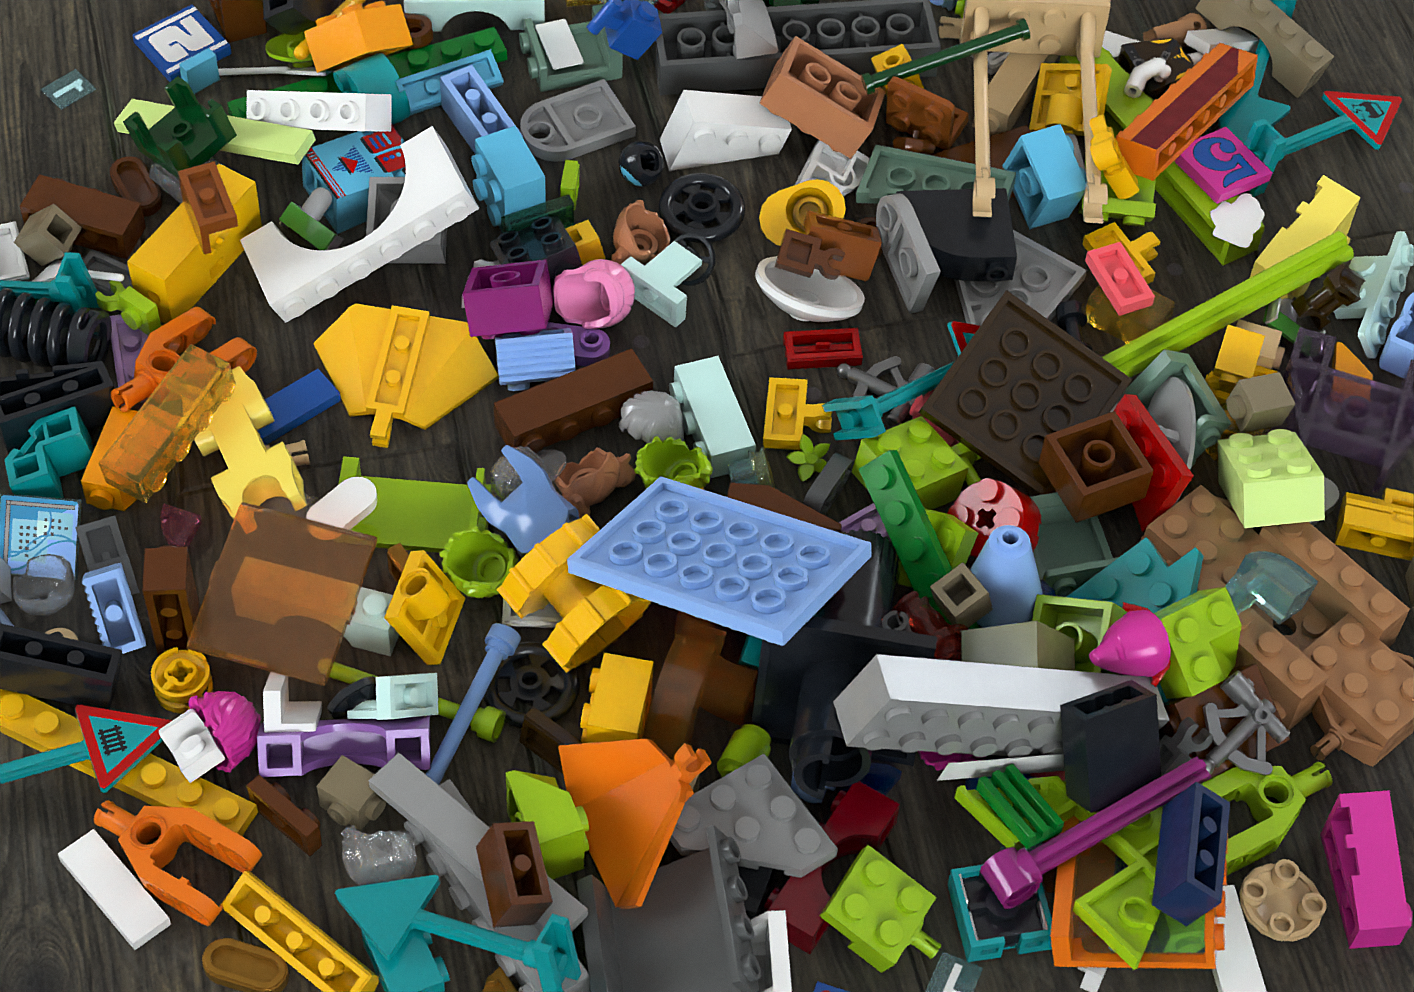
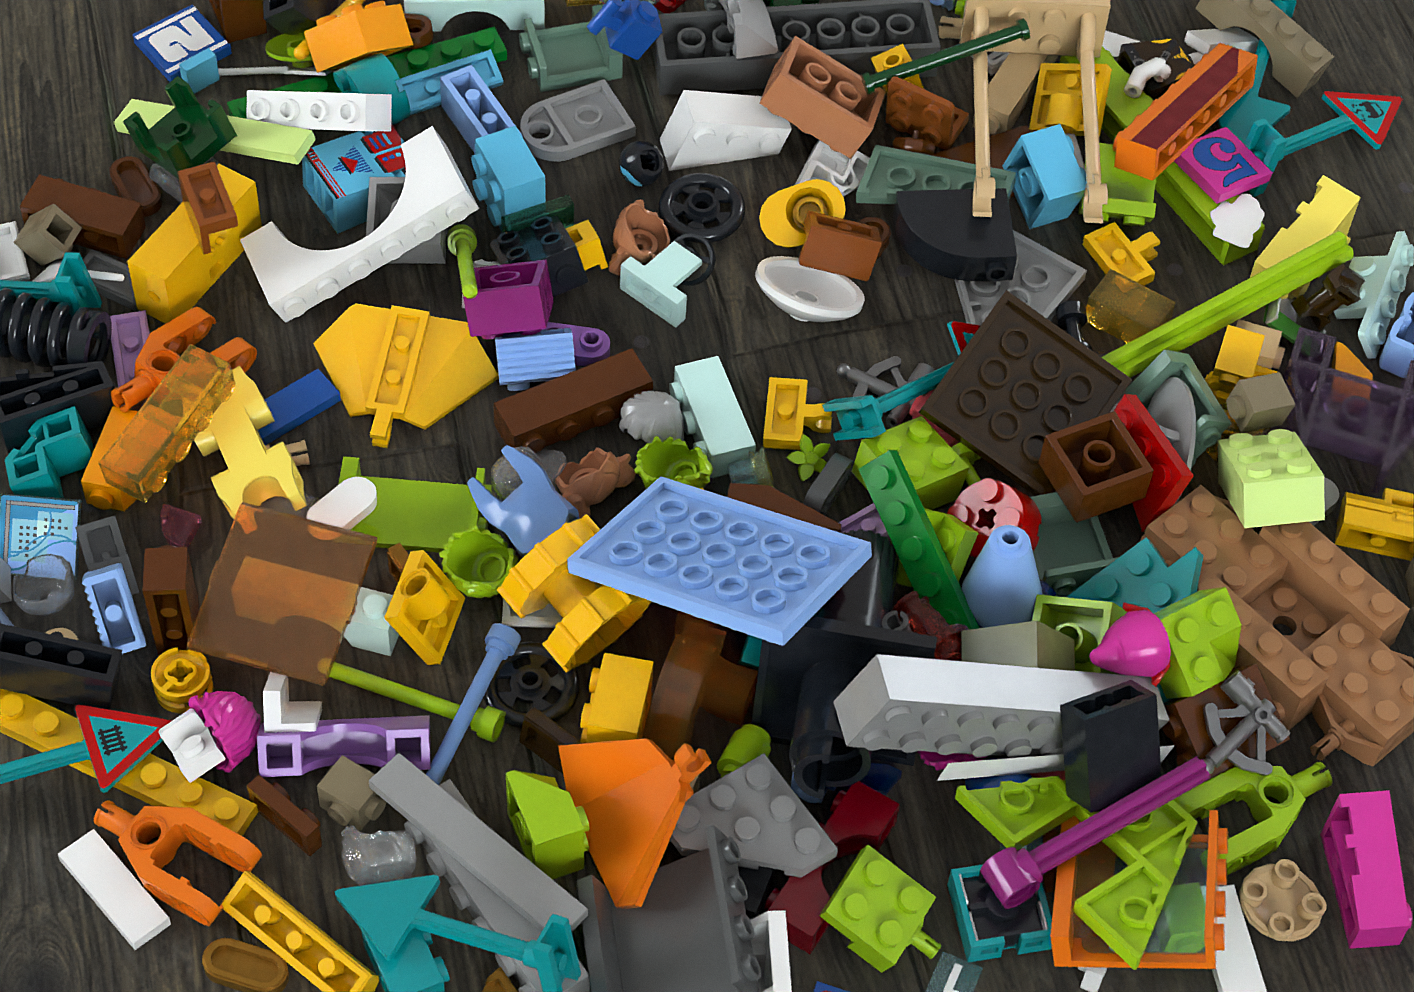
(68, 89): clear light blue sticker -> none
(136, 309): lime plate -> none
(306, 220): piece -> none
(395, 697): light aqua piece -> none
(462, 243): none -> lime piece
(513, 874): reddish brown brick -> none
(559, 44): white sticker -> none
(571, 180): lime tile -> none
(594, 294): bright pink hair -> none
(802, 255): reddish brown plate -> none
(823, 353): red tile -> none
(906, 250): light grey tile -> none
(961, 596): dark tan brick -> none
(1026, 804): green tile -> none
(1108, 159): yellow bar -> none
(1119, 278): coral plate -> none
(1176, 750): dark grey plate -> none
(1177, 29): medium nougat piece -> none
(1191, 854): dark blue brick -> none
(1272, 584): clear light blue brick -> none

